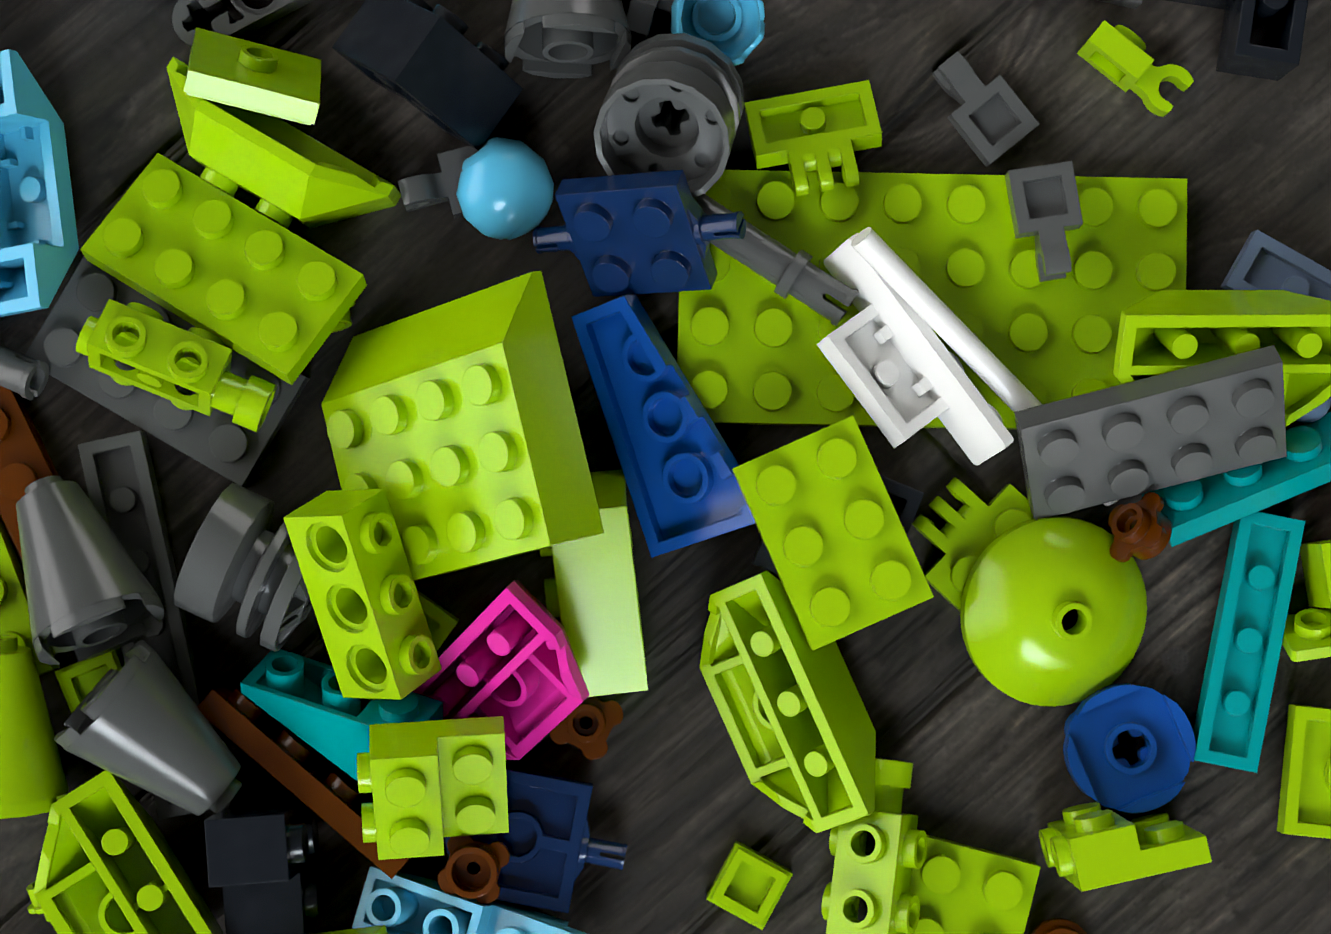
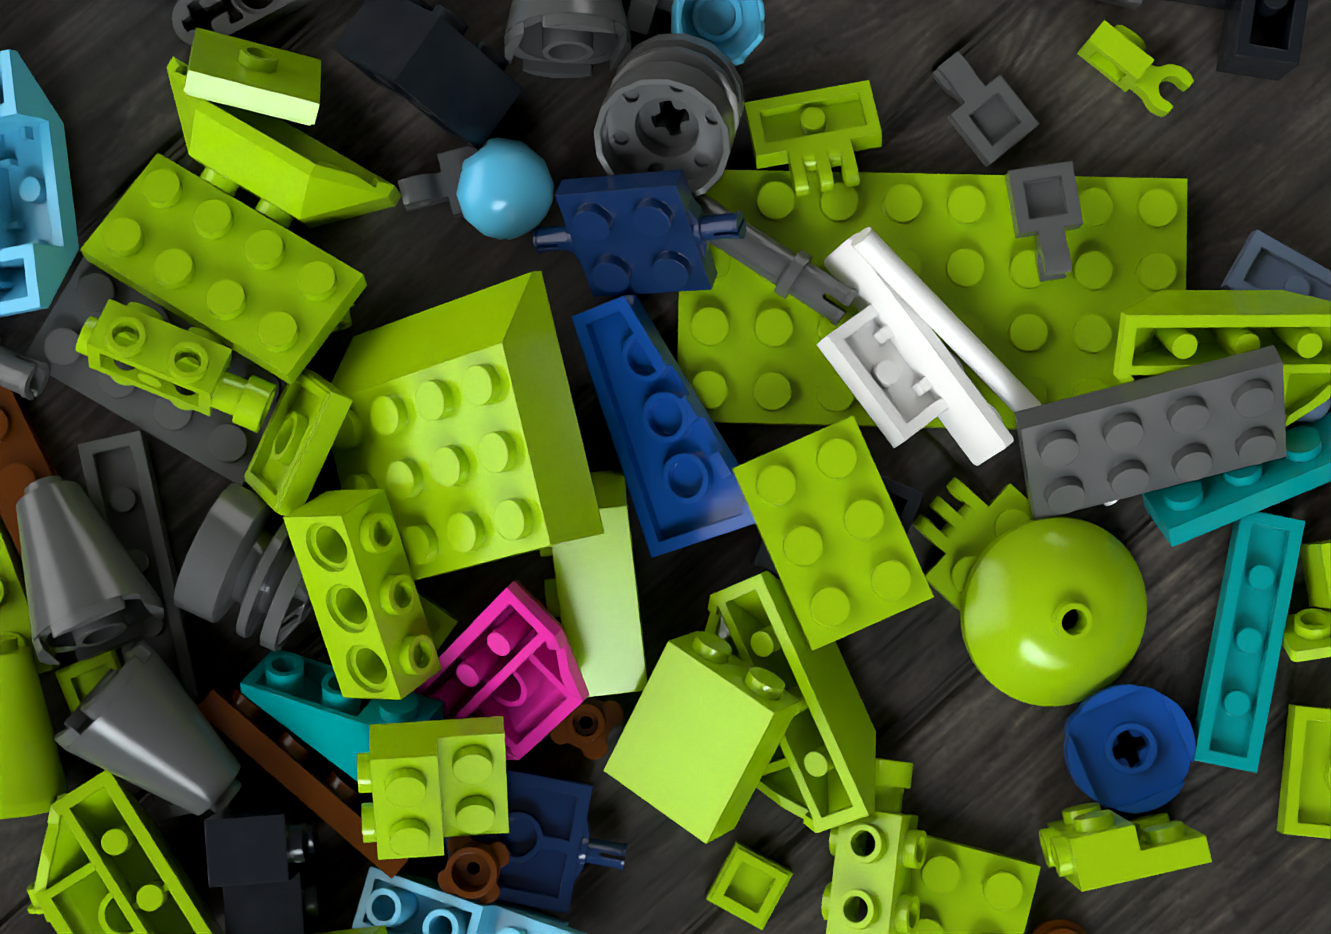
(297, 441): none -> lime plate
(702, 734): none -> lime brick
(1139, 529): reddish brown plate -> none

